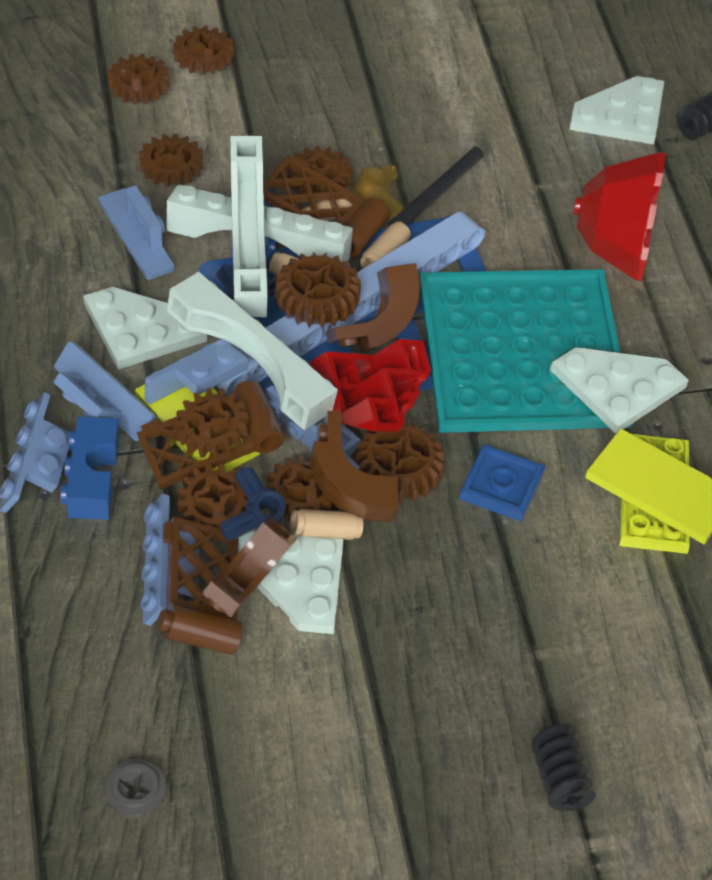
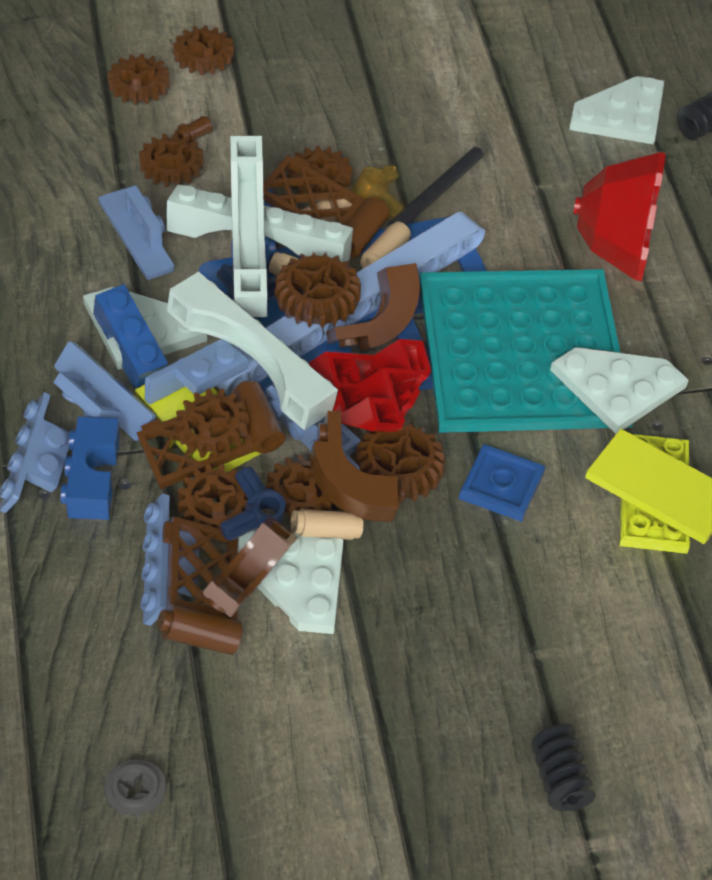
(122, 320): none -> blue arch
(195, 129): none -> reddish brown pin

